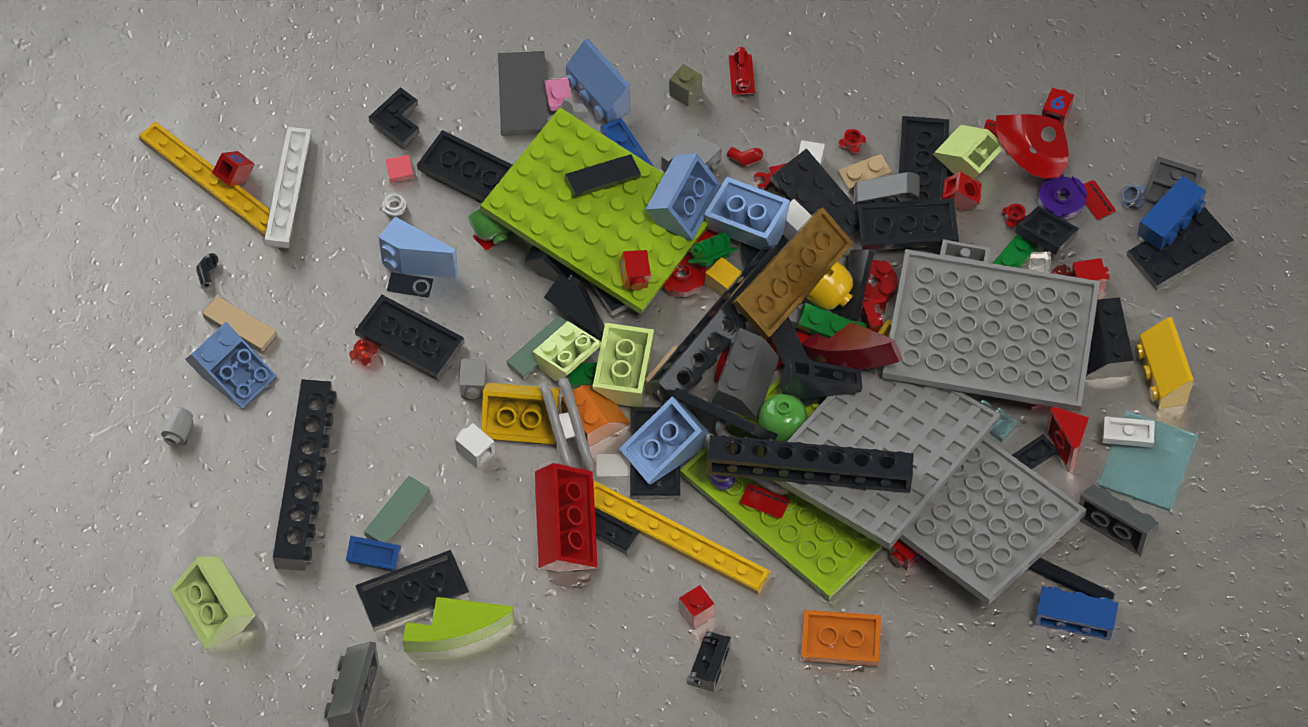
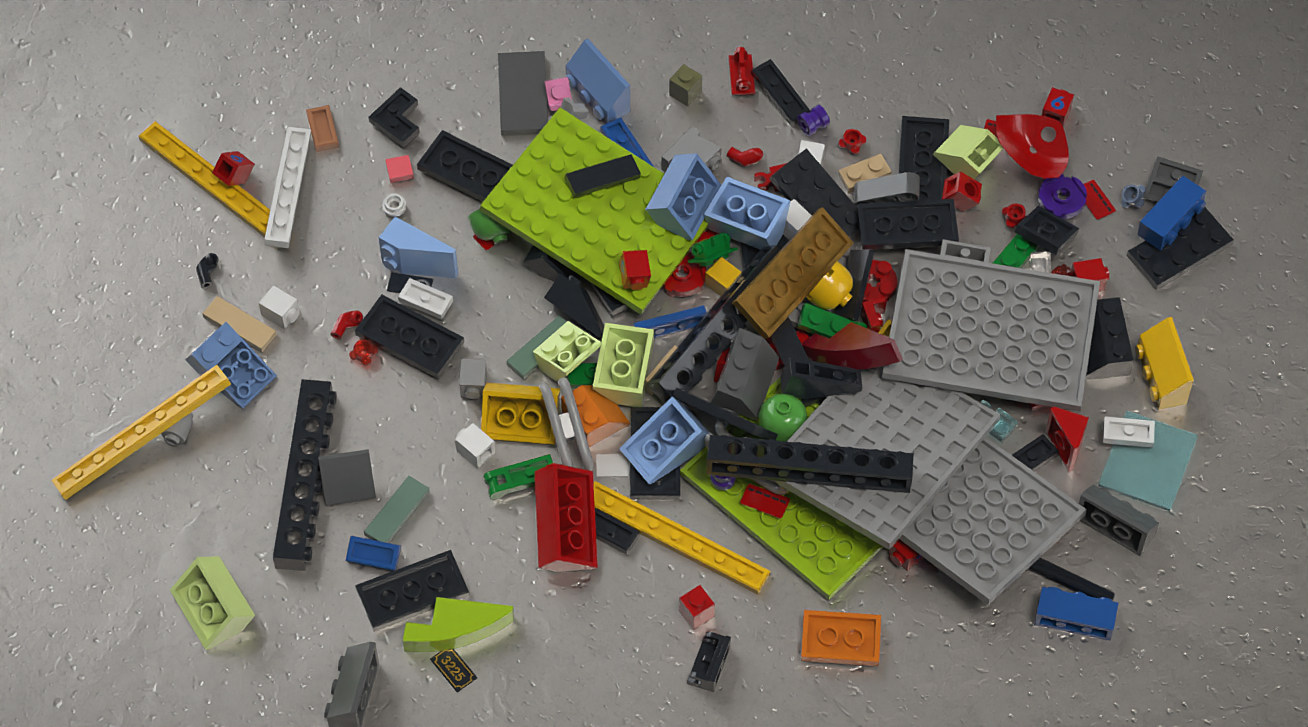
(141, 432): none -> yellow tile
(279, 307): none -> white brick
(322, 128): none -> nougat tile
(346, 321): none -> red arm
(347, 477): none -> dark grey slope
(425, 298): none -> white plate
(453, 669): none -> black sticker
(517, 476): none -> green plate
(673, 322): none -> blue tile
(779, 91): none -> black tile
(813, 120): none -> dark purple wheel

